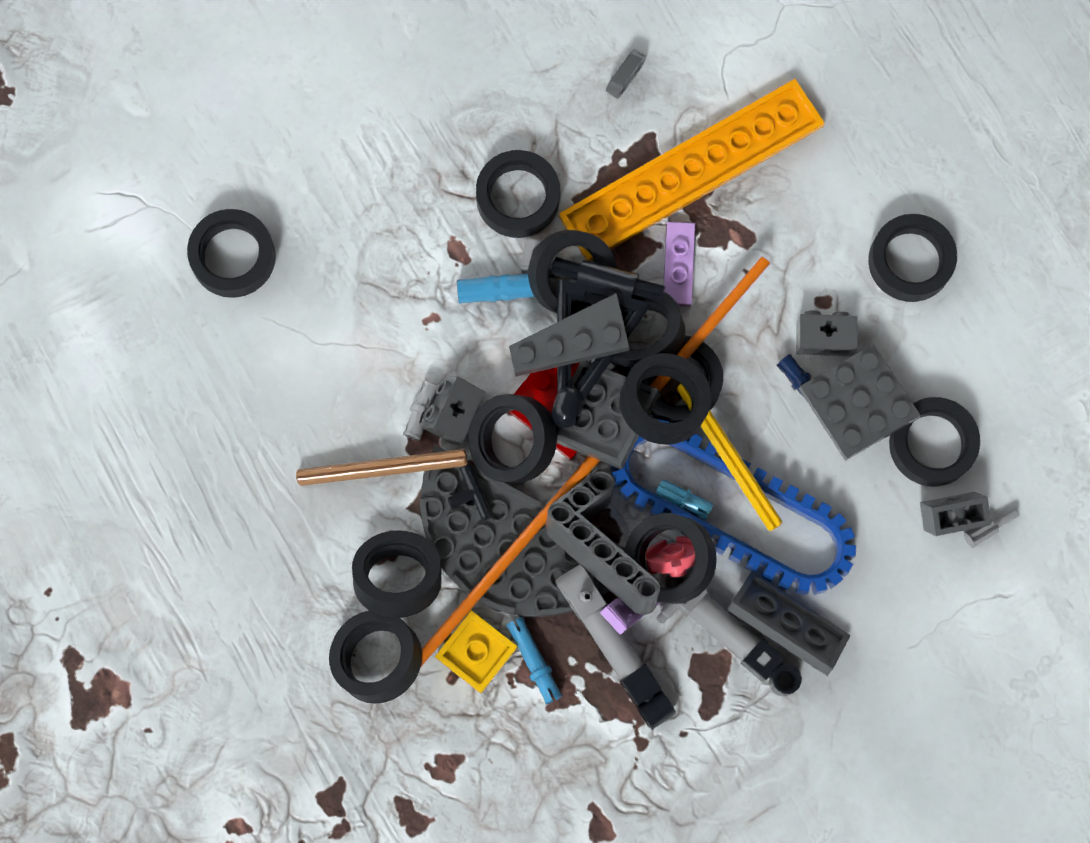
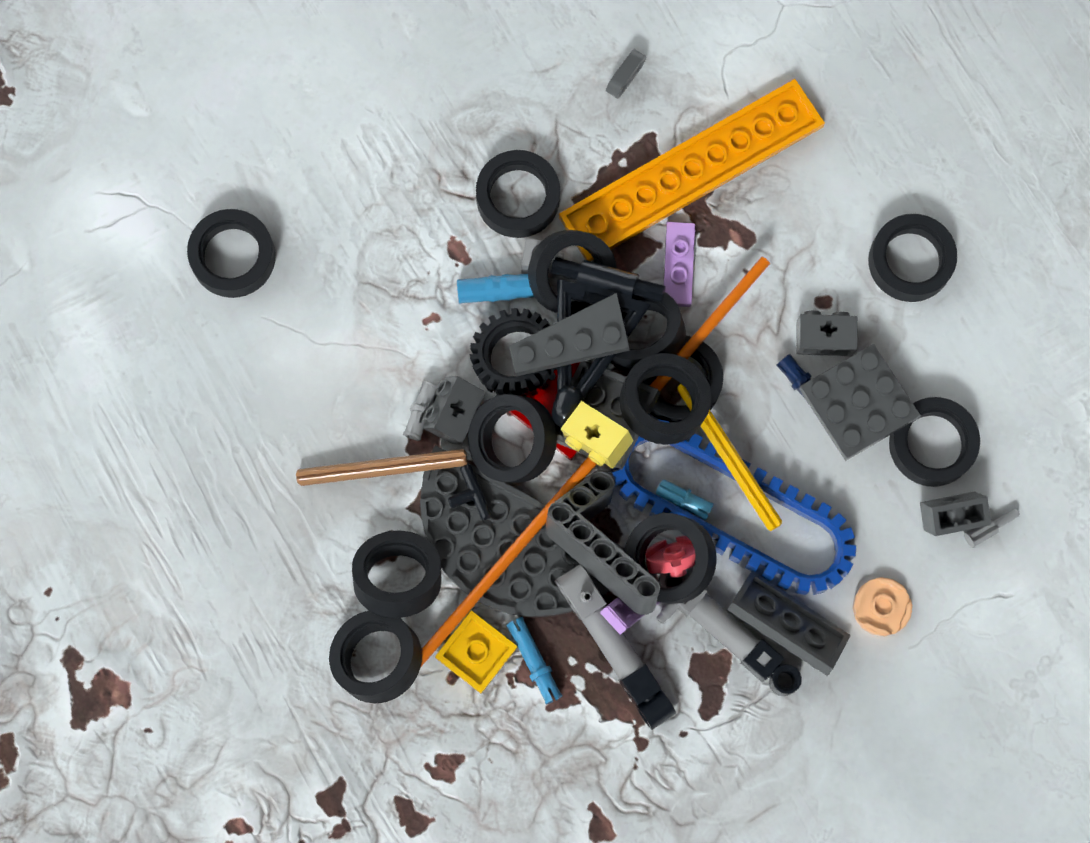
(487, 340): none -> black tyre
(588, 422): none -> light yellow brick
(882, 606): none -> light nougat tile

